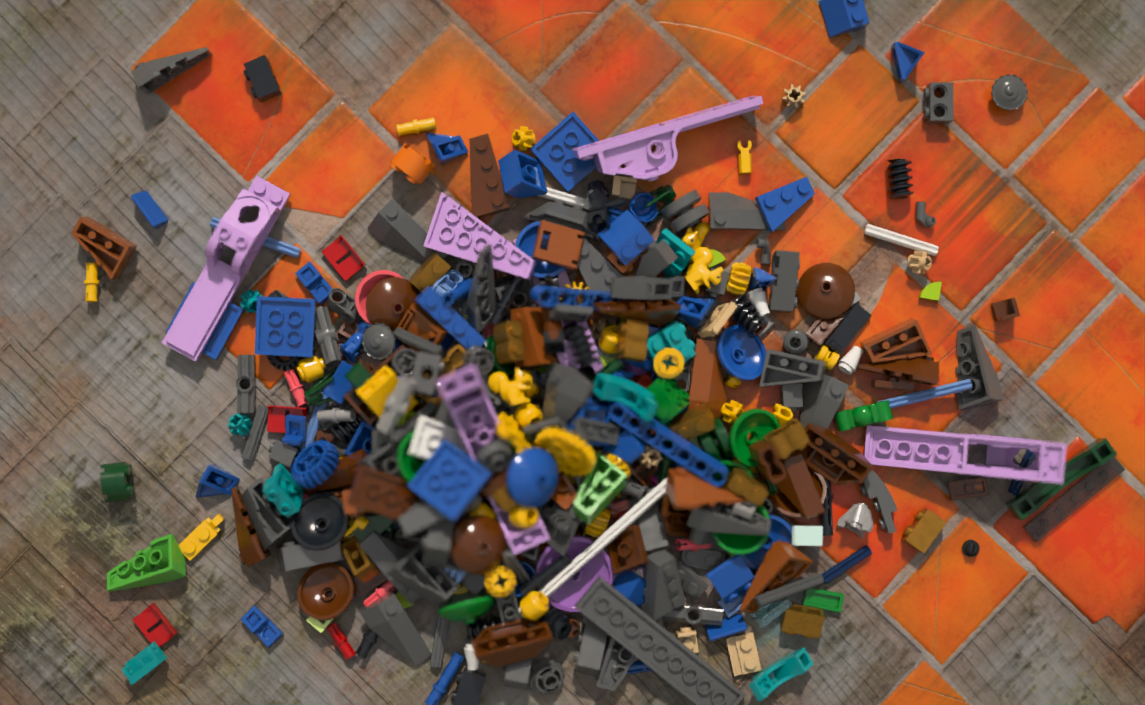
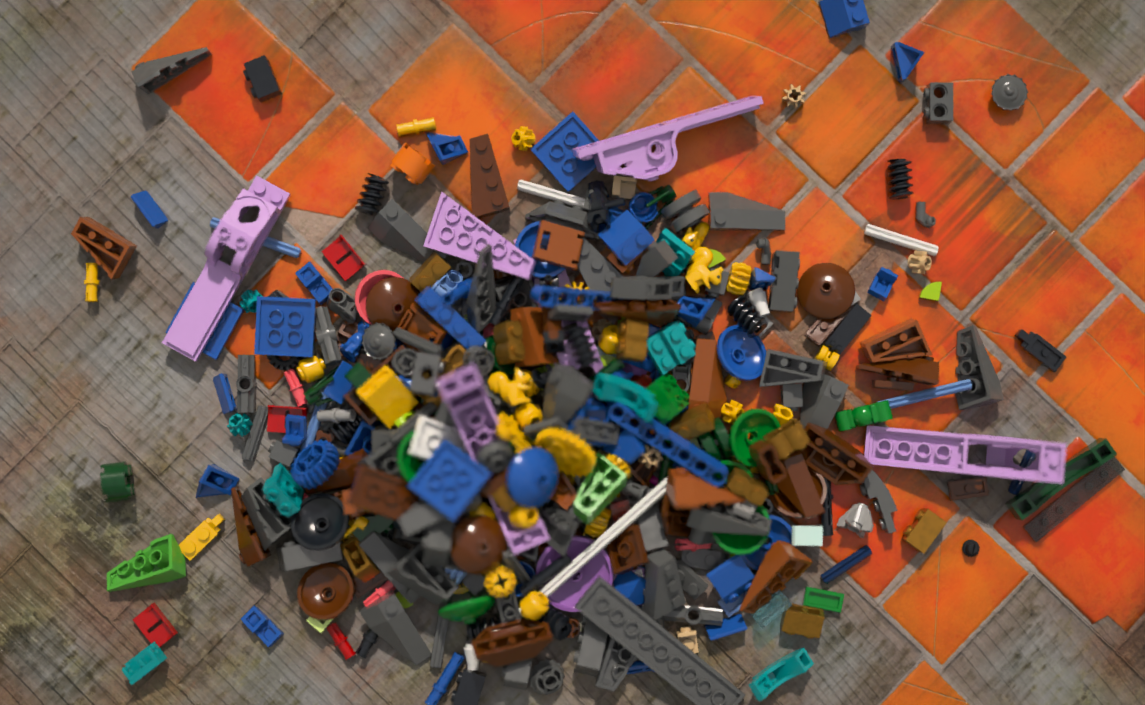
(224, 393): none -> blue slope
(371, 195): none -> black piece
(396, 404): light grey piece -> none
(522, 175): blue slope -> none
(672, 370): yellow gear -> none
(717, 319): tan plate -> none
(743, 654): tan plate -> none
(744, 158): yellow bar -> none
(783, 202): blue wing -> none
(788, 590): dark grey axle -> none
(789, 344): dark grey head -> none
(850, 361): white cone -> none
(882, 283): none -> blue bracket
(1005, 309): reddish brown panel -> none
(1041, 349): none -> black hinge

